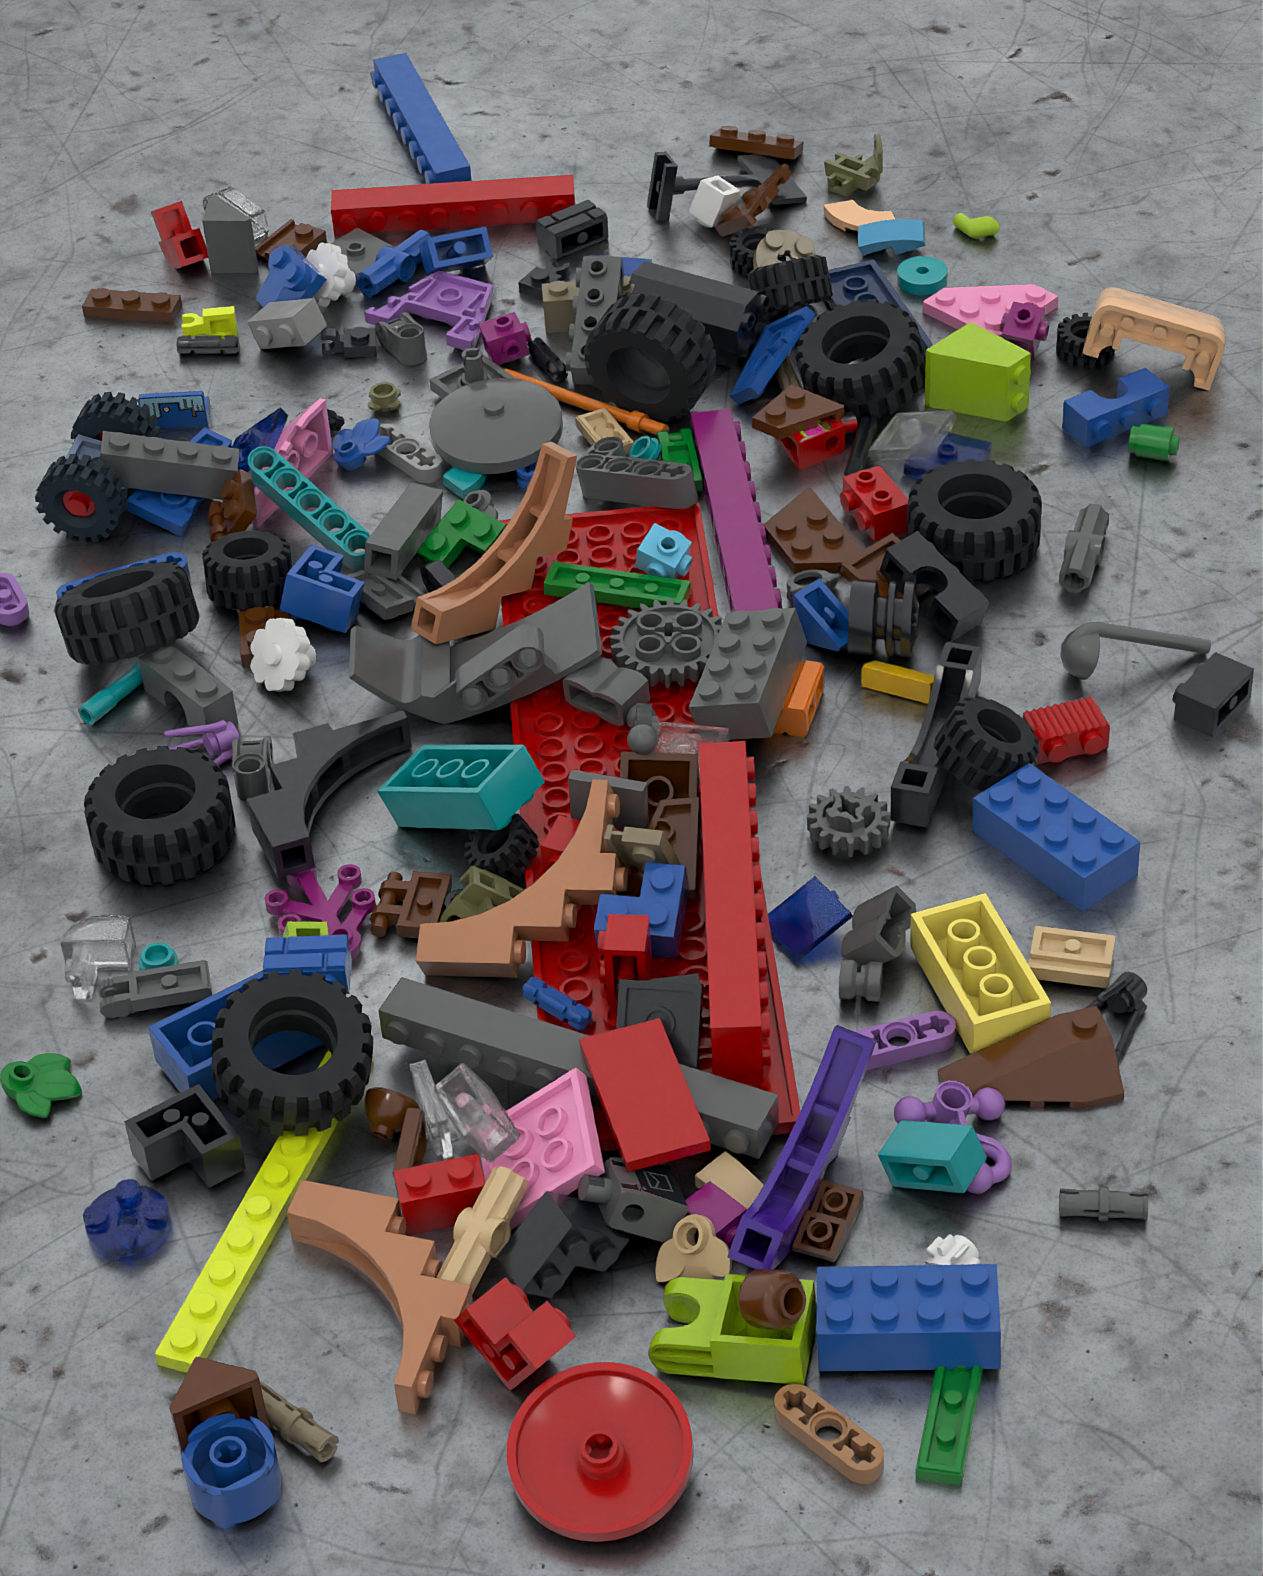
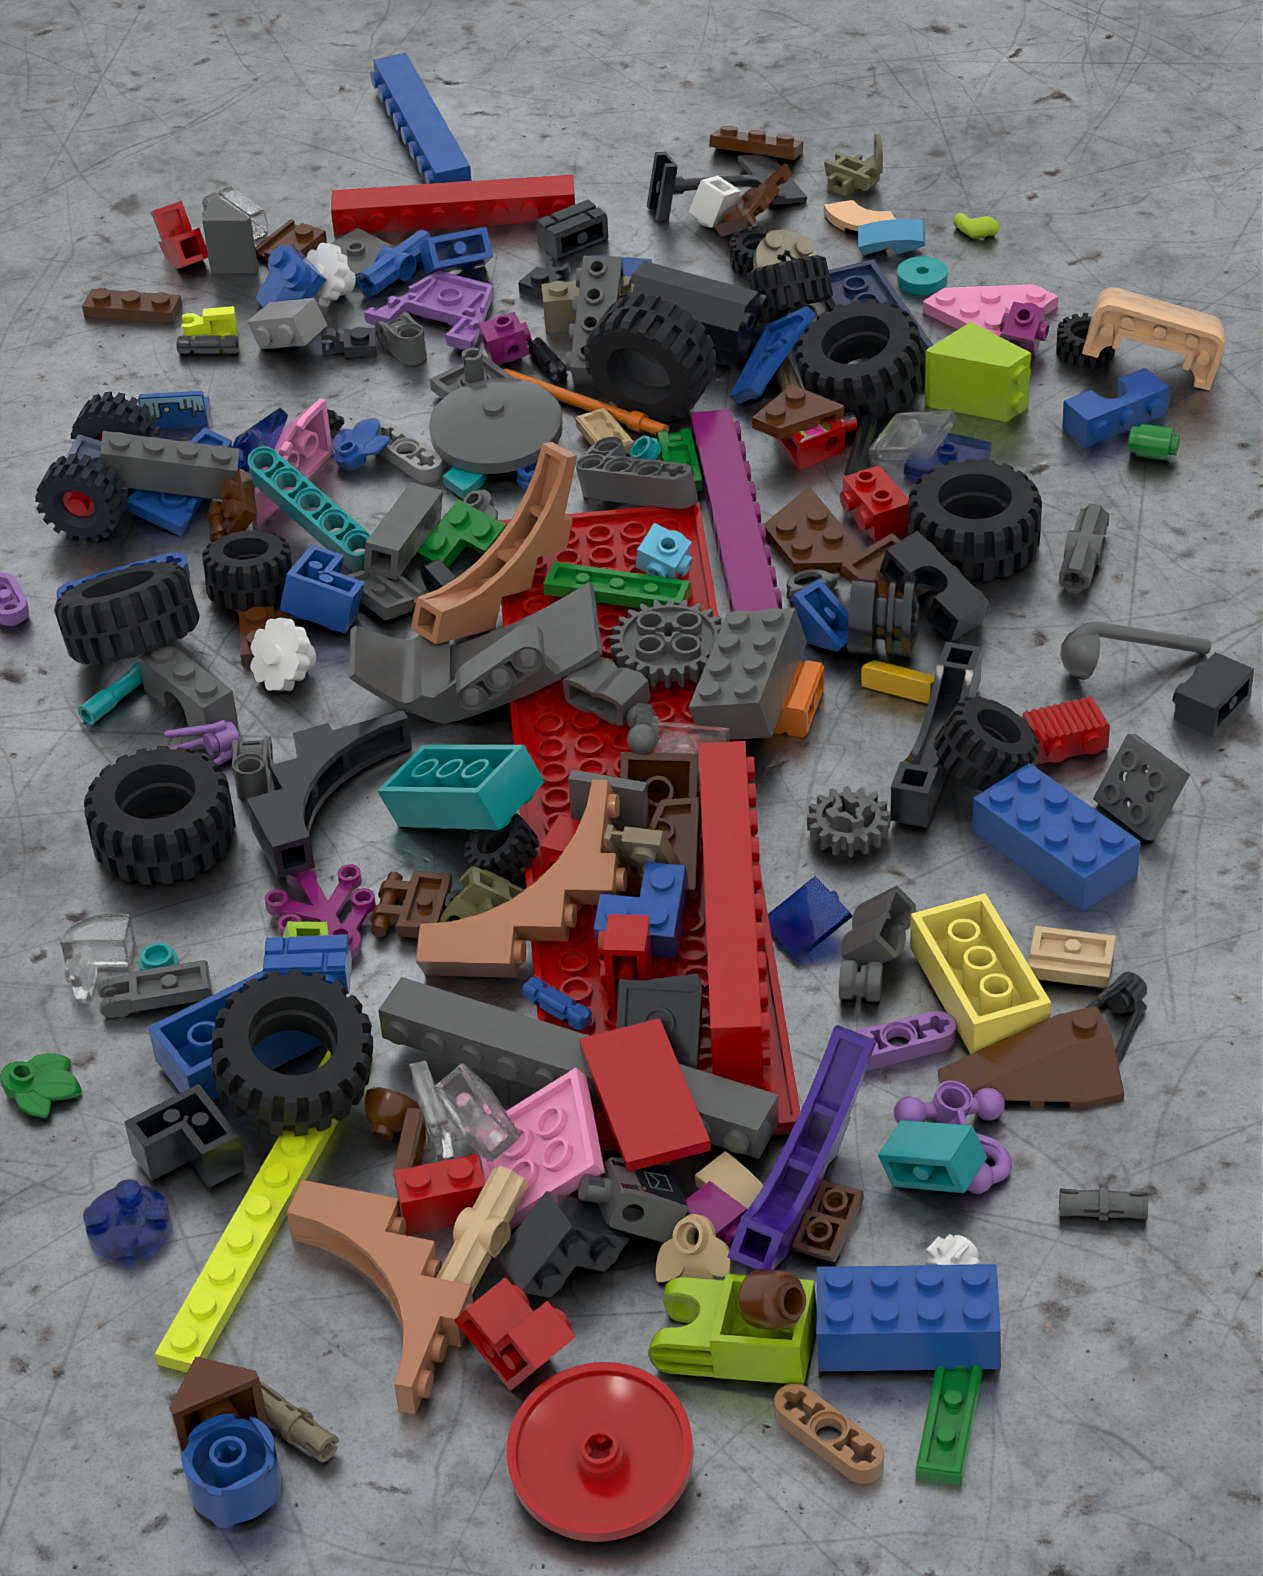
(384, 397): olive plate -> none
(1149, 793): none -> dark grey plate

